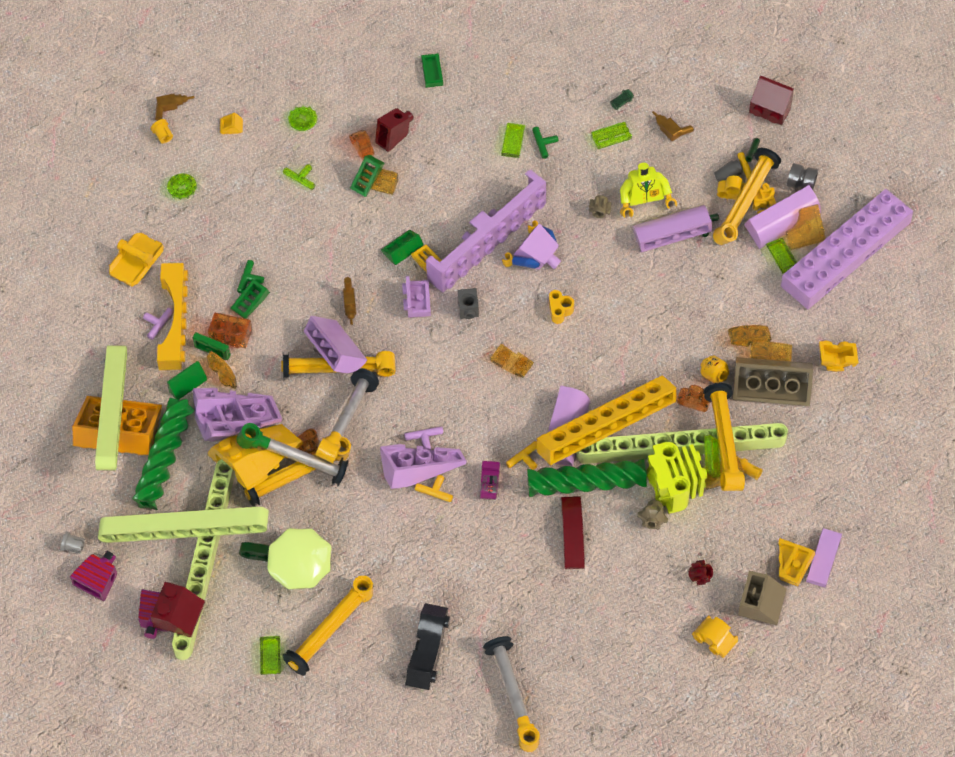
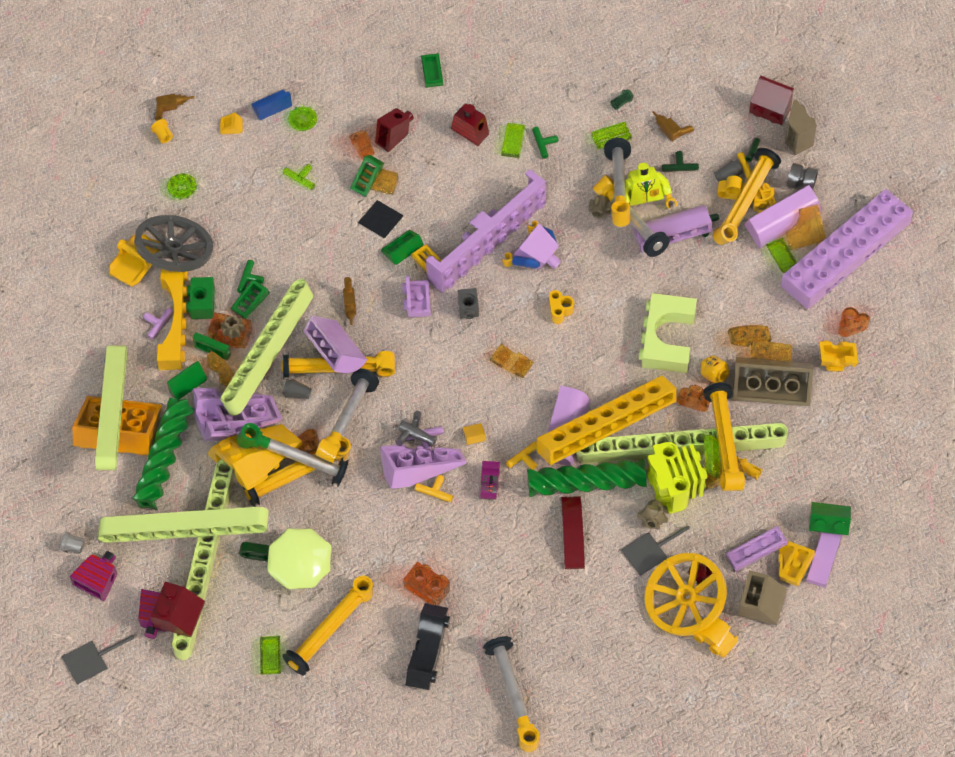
(87, 660): none -> dark grey piece
(173, 246): none -> dark grey wheel
(203, 307): none -> green brick
(232, 326): none -> dark tan gear
(266, 347): none -> yellowish green beam
(272, 104): none -> blue panel
(296, 389): none -> dark grey cone
(380, 219): none -> black sticker
(414, 431): none -> flat silver piece
(424, 587): none -> clear orange brick
(470, 124): none -> dark red torso
(474, 434): none -> yellow slope
(618, 150): none -> piece
(646, 553): none -> dark grey piece
(655, 242): none -> piece
(661, 311): none -> yellowish green arch
(680, 166): none -> dark green piece
(683, 591): none -> yellow wheel
(756, 548): none -> lavender tile
(800, 129): none -> dark tan slope
(829, 518): none -> green brick
(854, 325): none -> clear orange piece

